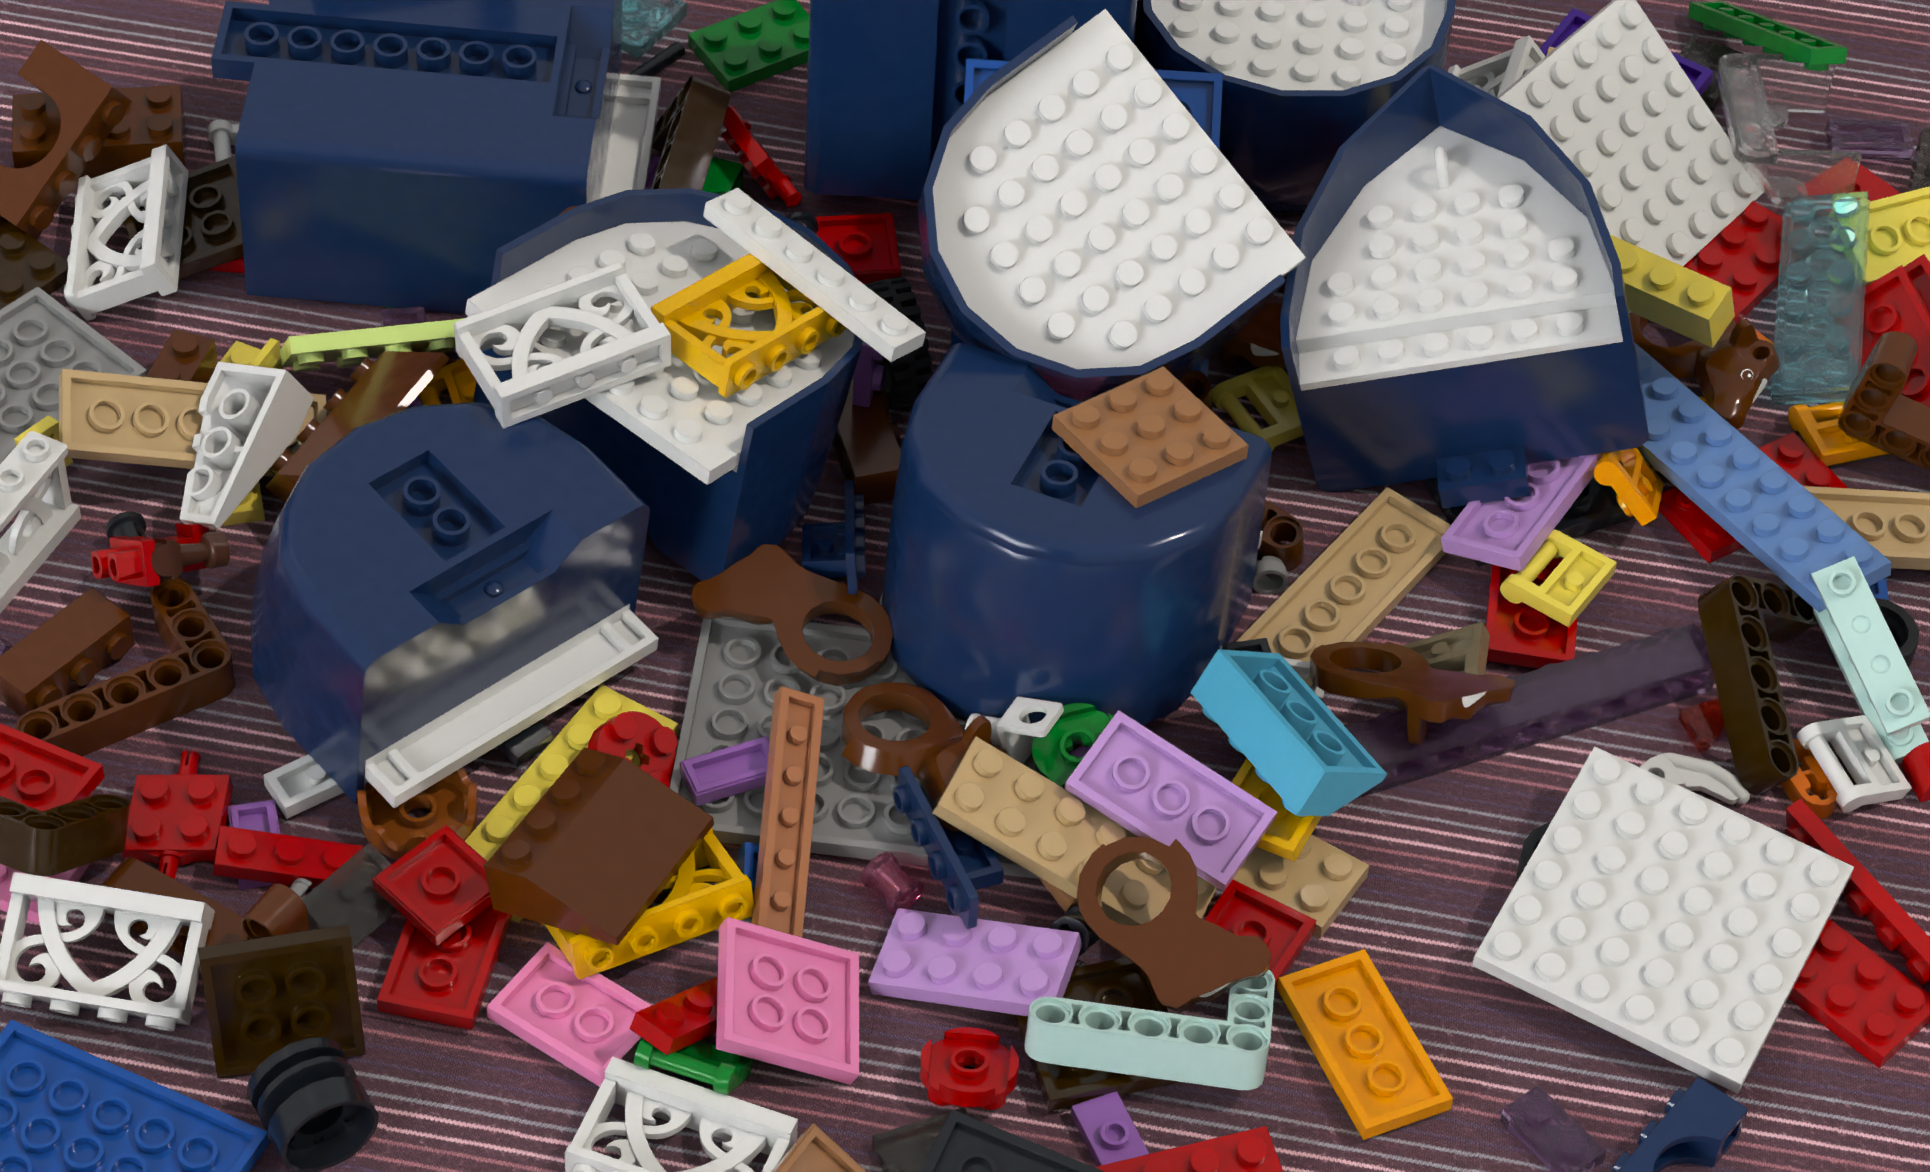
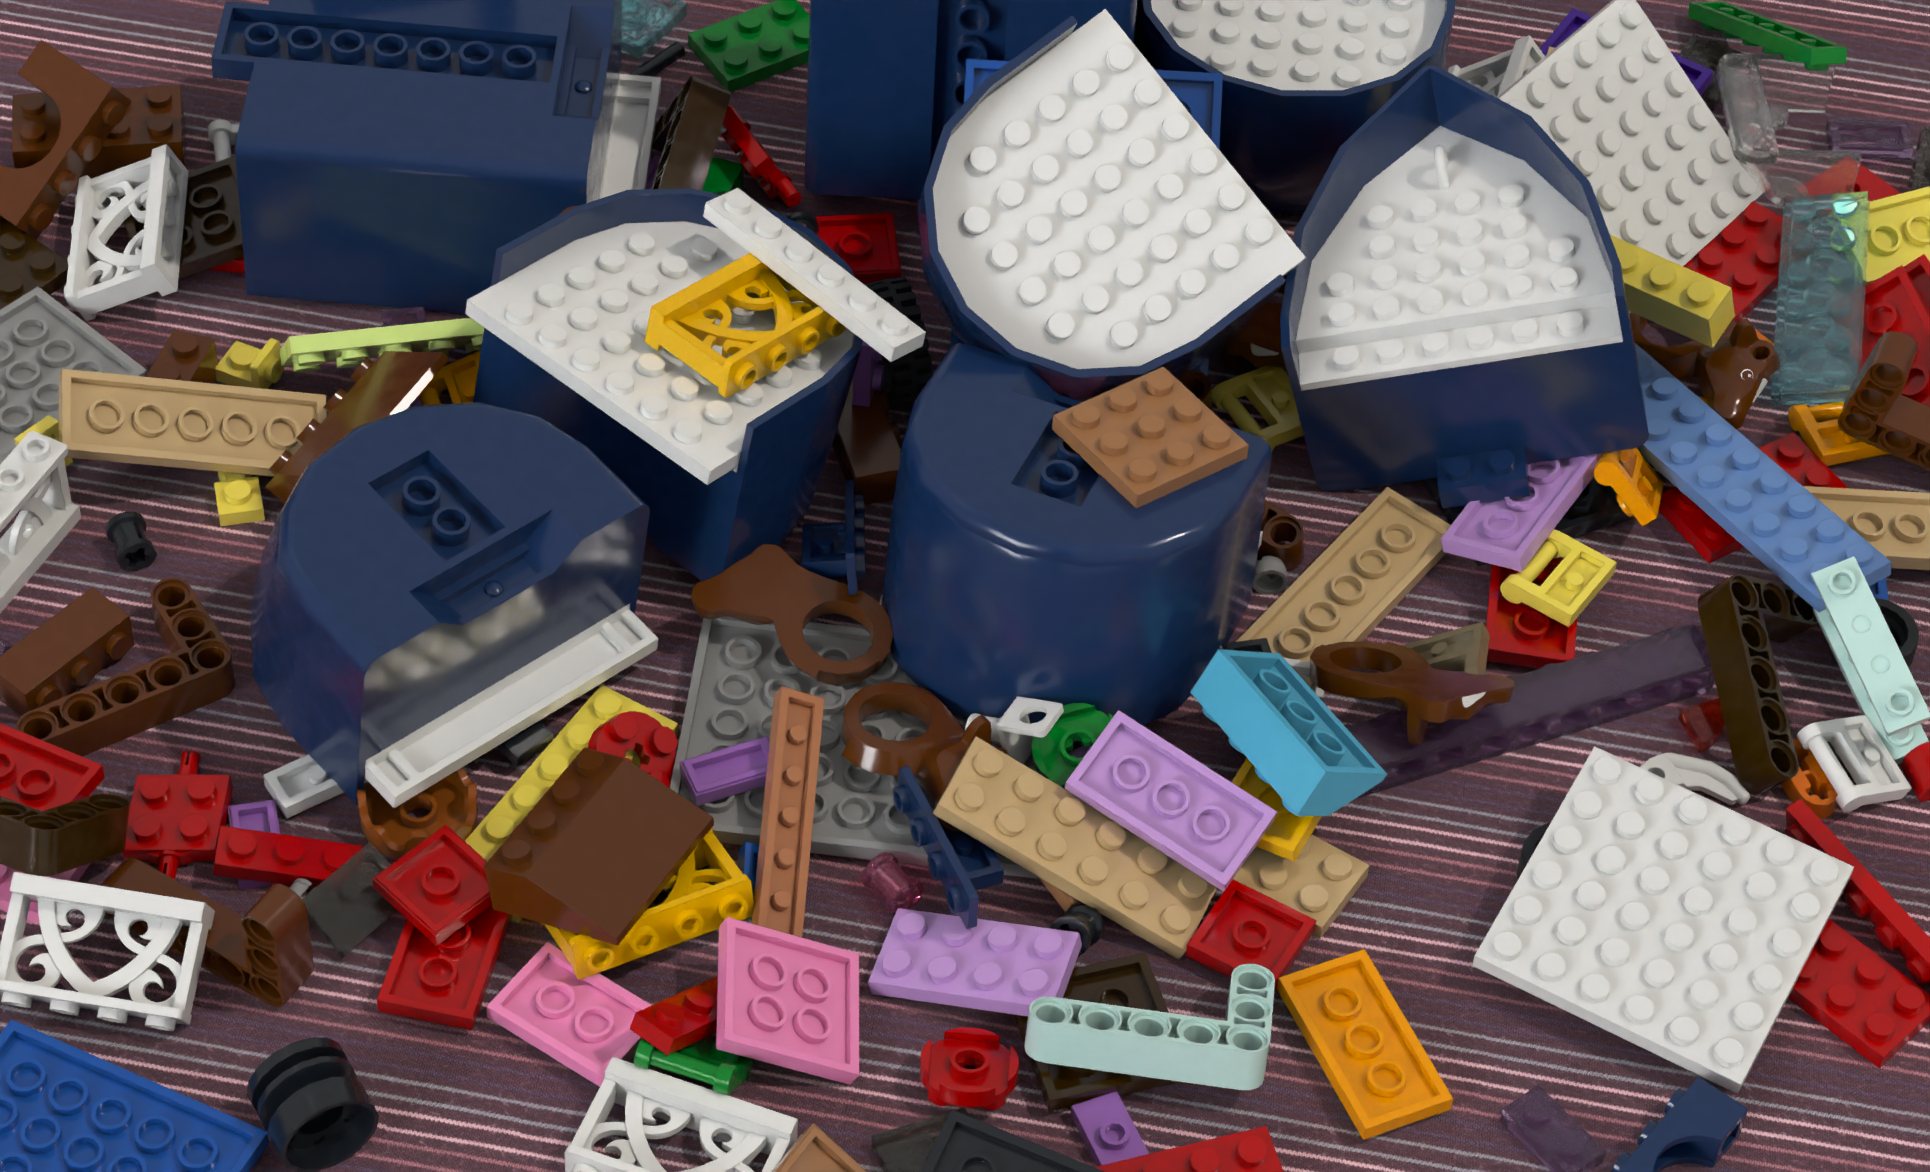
(147, 559): hips -> none
(244, 429): white wedge -> none
(280, 993): dark brown plate -> none
(563, 381): white fence -> none
(1177, 950): reddish brown animal -> none

